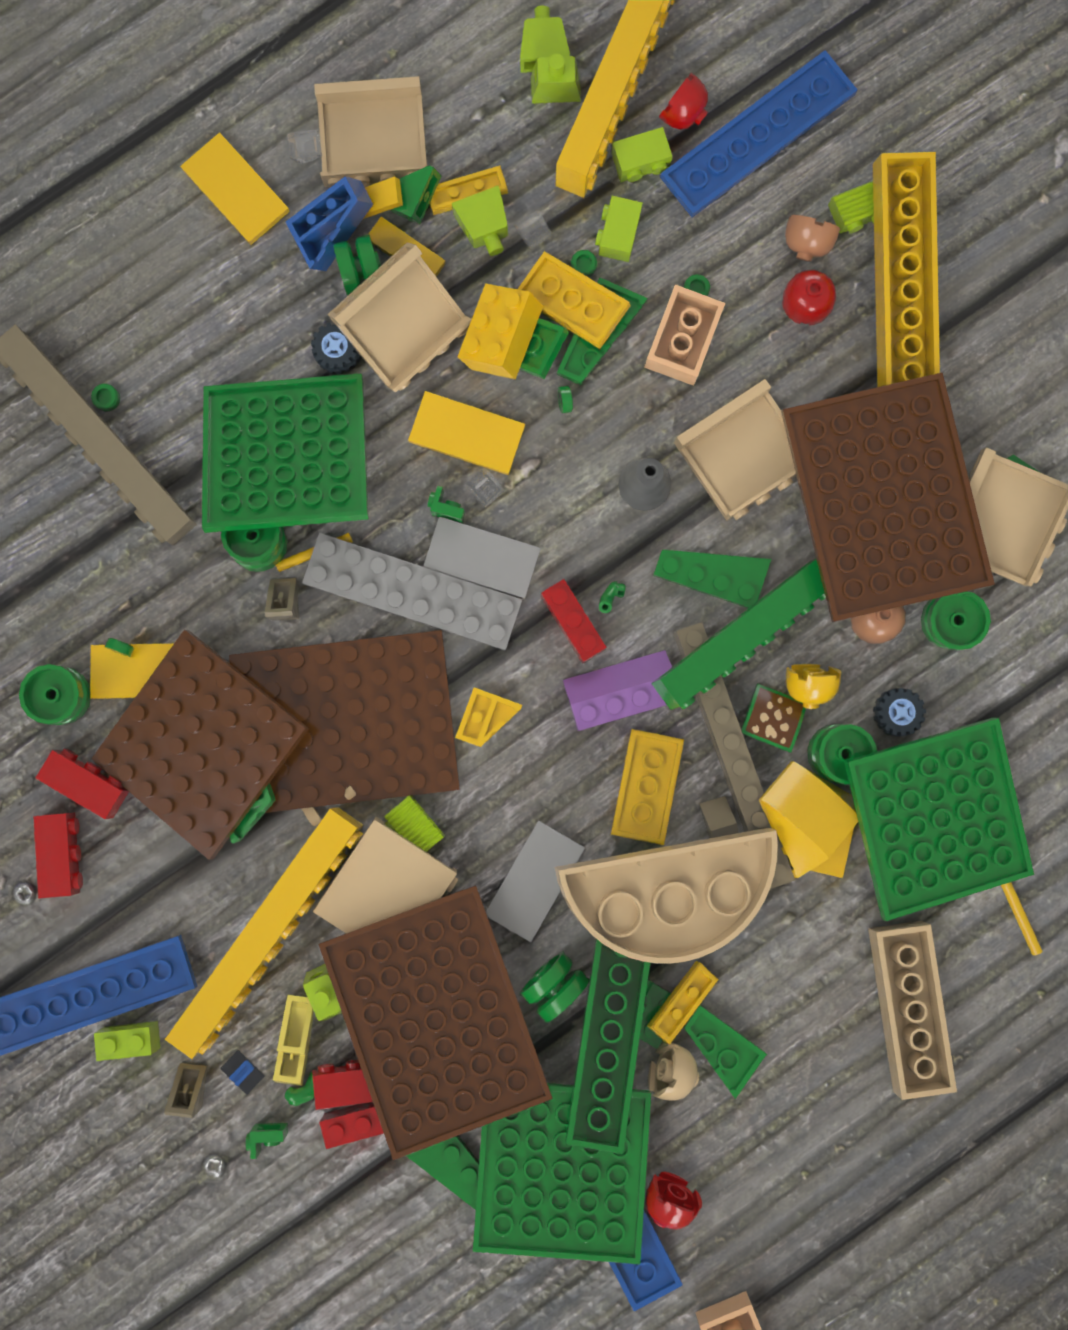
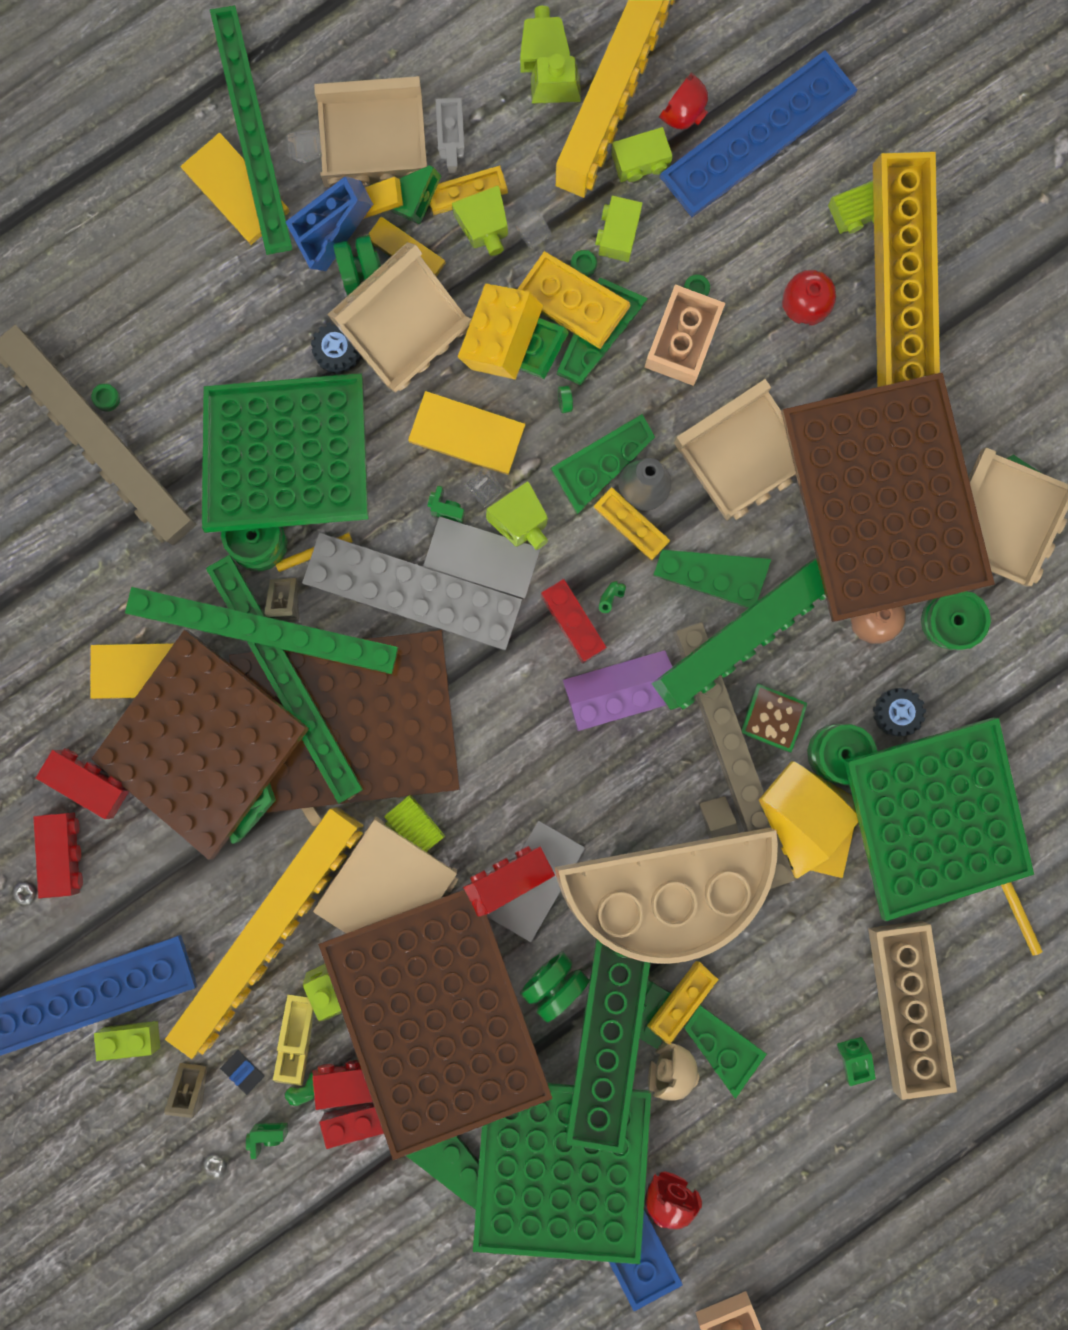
(39, 691): green wheel -> none
(119, 647): green tile -> none
(251, 130): none -> green plate
(261, 630): none -> green plate
(288, 686): none -> green plate
(450, 131): none -> light grey hinge
(485, 716): yellow wing -> none
(508, 880): none -> red brick
(519, 517): none -> lime torso
(597, 464): none -> green wing
(631, 523): none -> yellow tile
(647, 787): yellow tile -> none
(810, 237): nougat cylinder -> none
(811, 684): yellow cylinder -> none
(857, 1061): none -> green bracket

